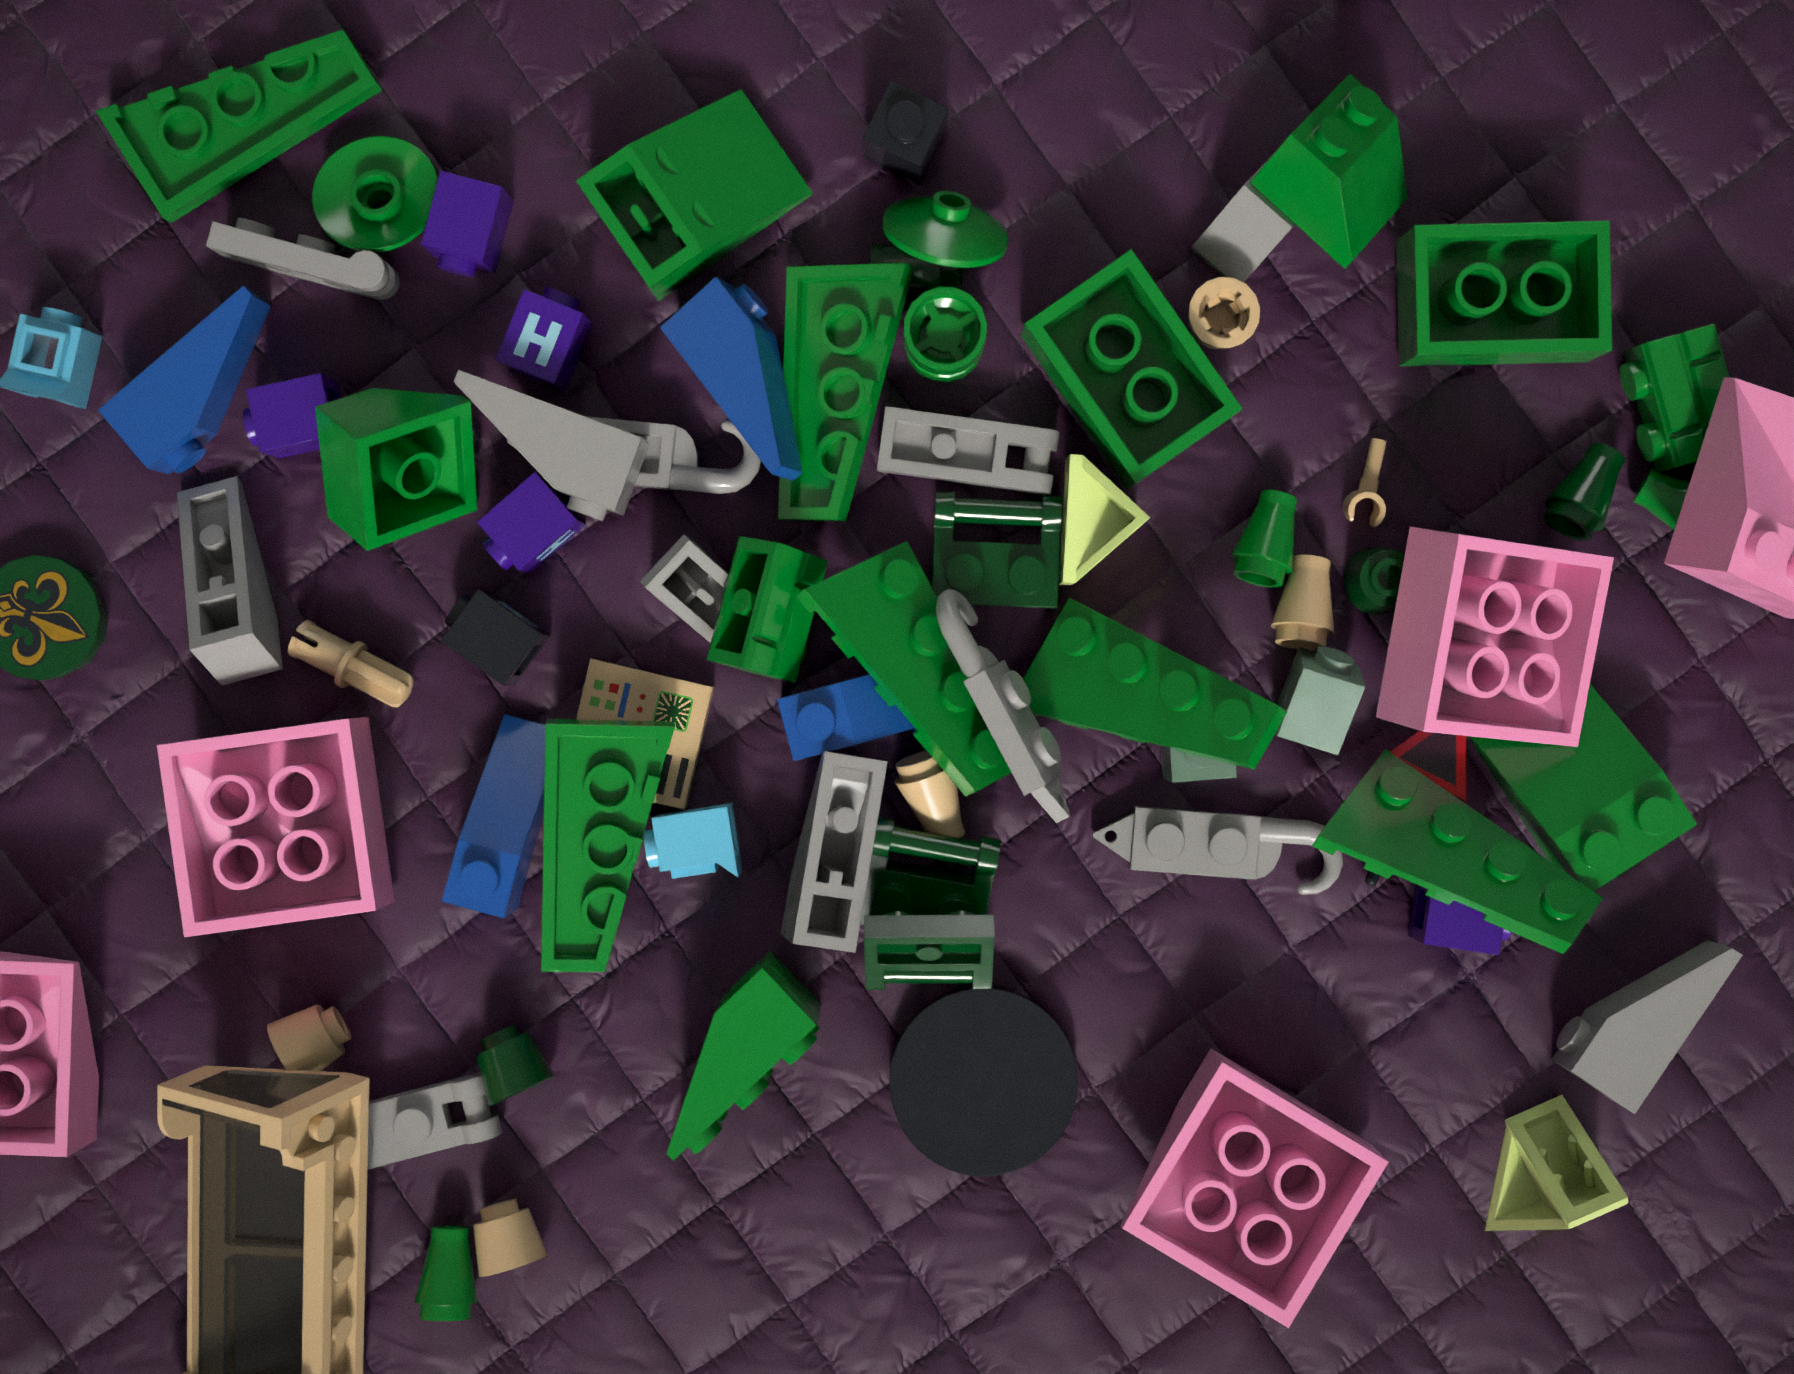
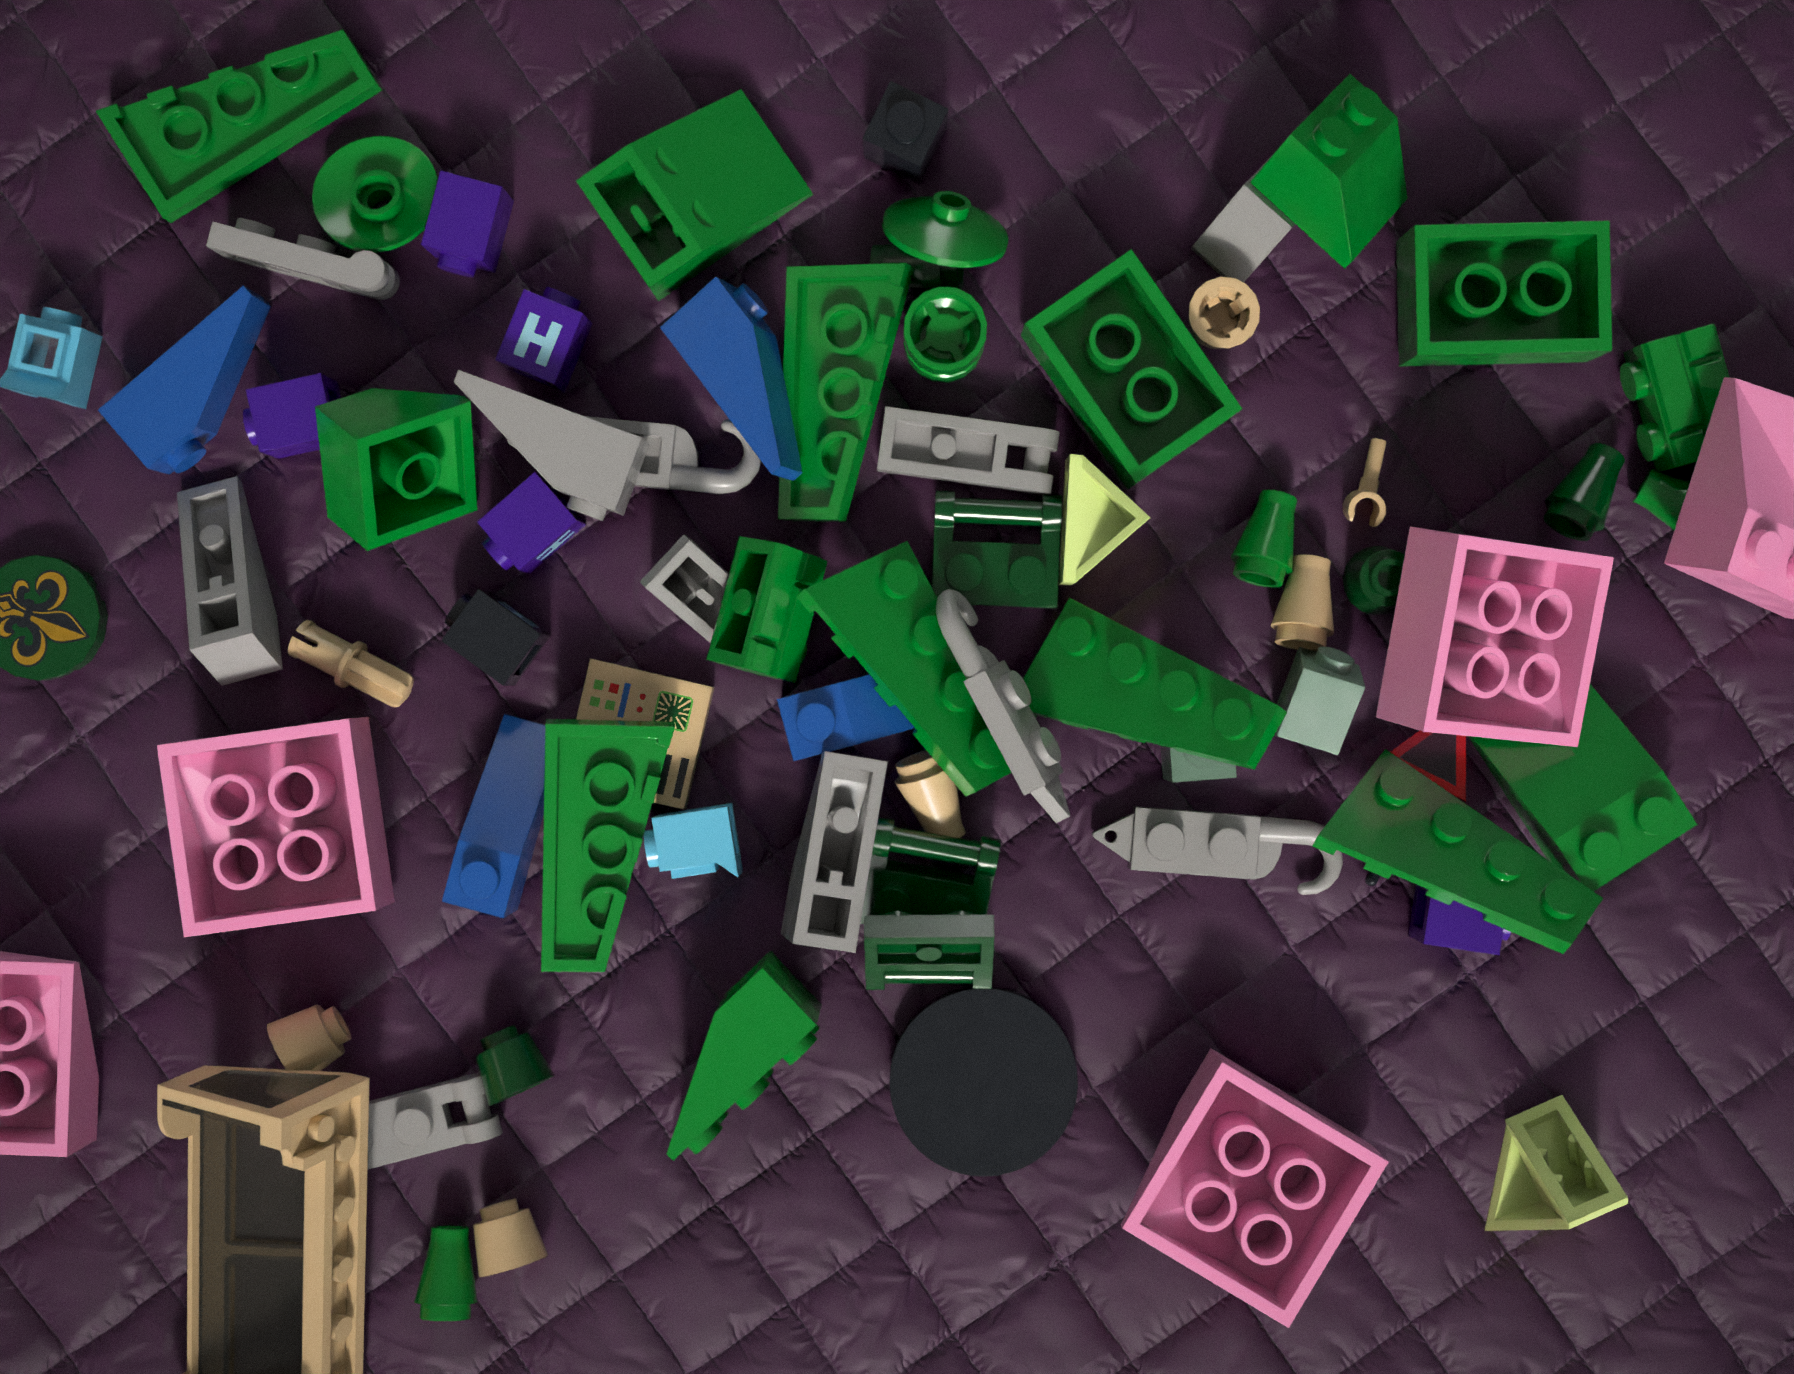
(1636, 1031): light grey slope -> none

